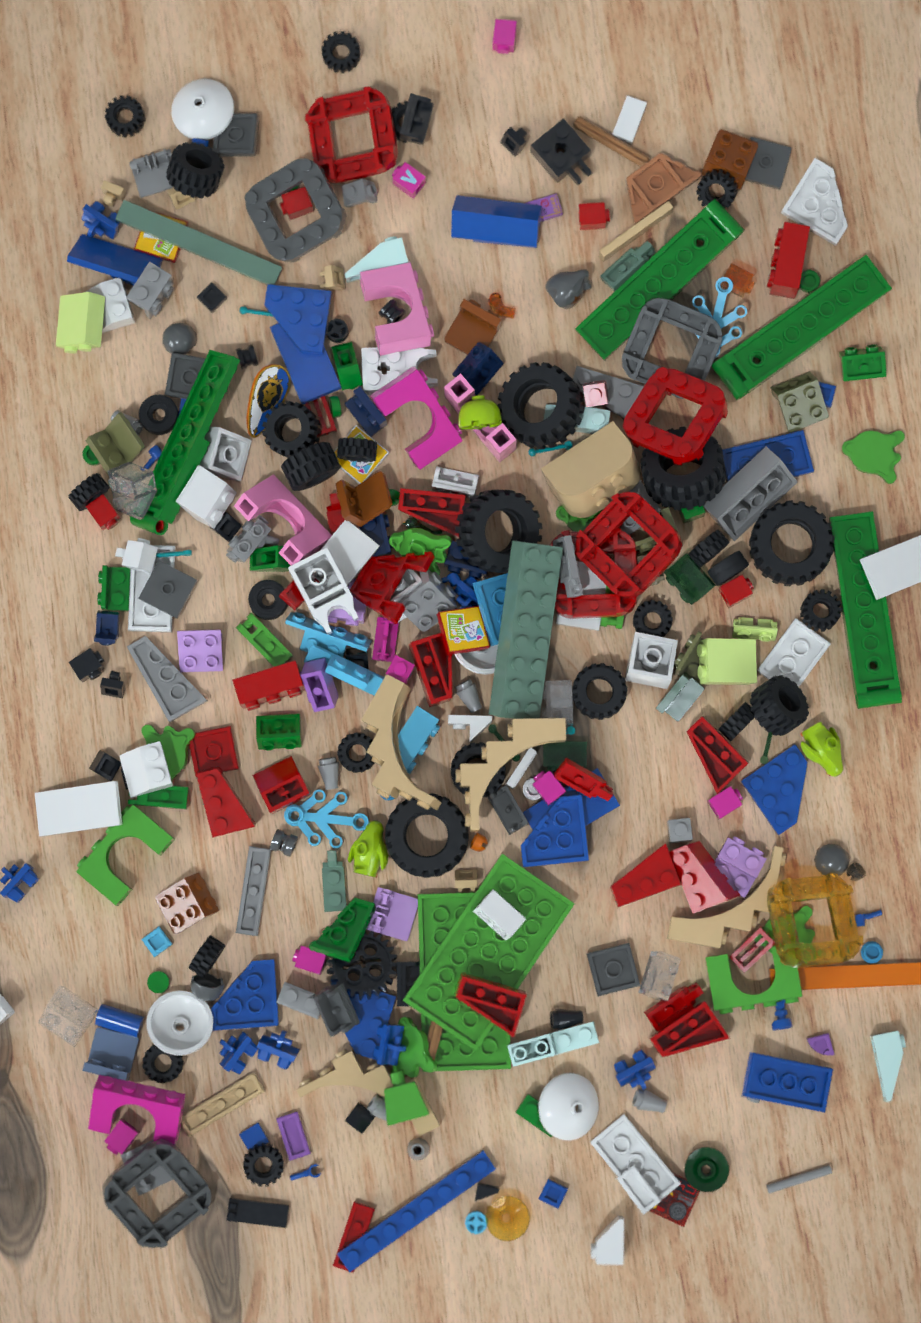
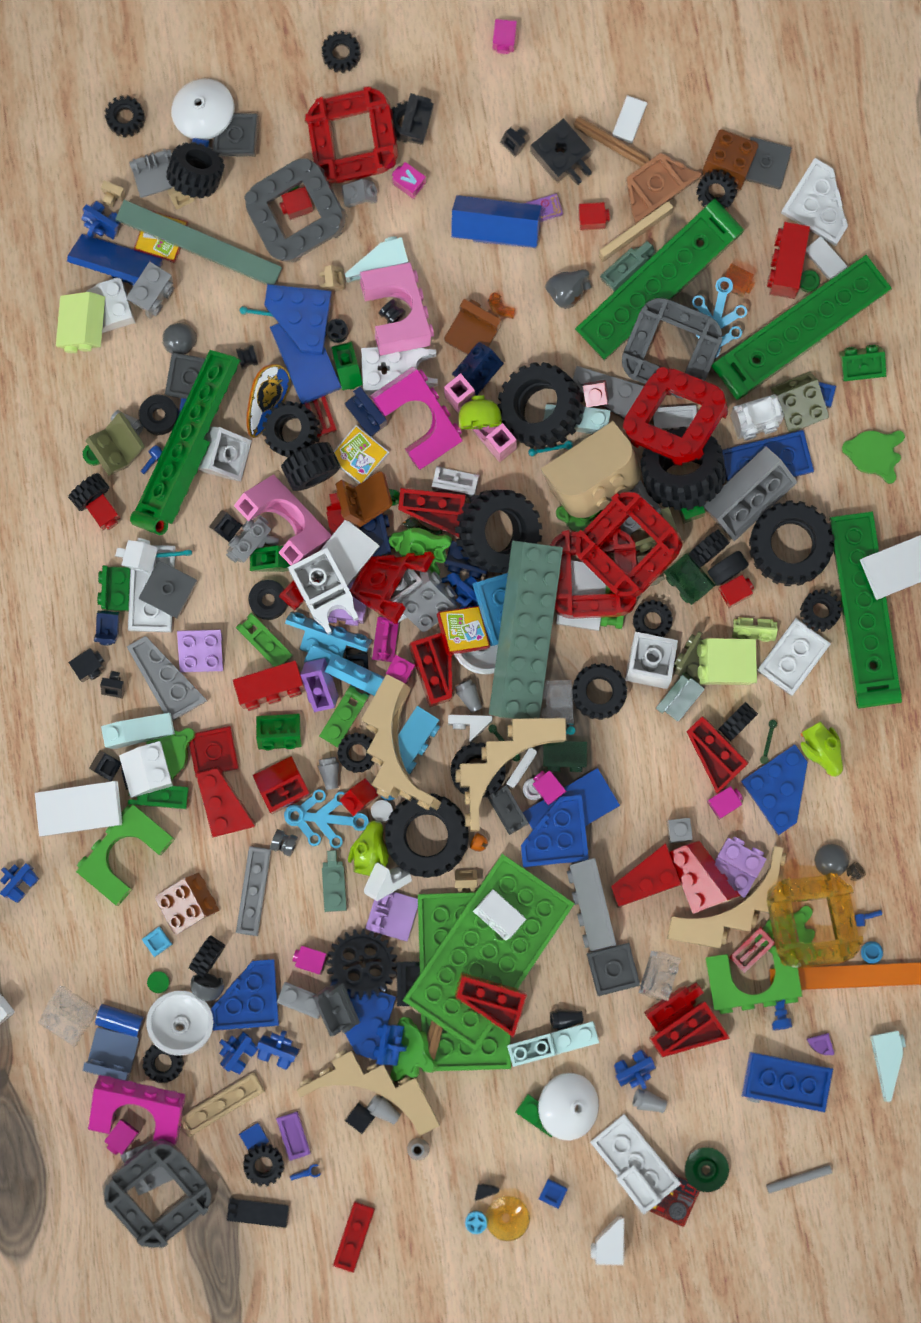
(132, 489): clear slope -> none
(137, 730): none -> light aqua slope
(206, 497): white slope -> none
(211, 297): black tile -> none
(335, 406): green tile -> none
(343, 716): none -> bright green plate
(346, 932): green wing -> none
(357, 449): black tyre -> none
(359, 797): none -> red brick
(381, 810): none -> white tile
(385, 881): none -> white slope
(403, 1100): bright green torso -> none
(416, 1211): blue plate -> none
(569, 569): light grey hinge -> none
(583, 780): red hinge -> none
(592, 903): none -> light grey slope
(674, 417): none -> white tile
(757, 417): none -> white brick
(779, 705): black tyre -> none
(825, 258): none -> white tile

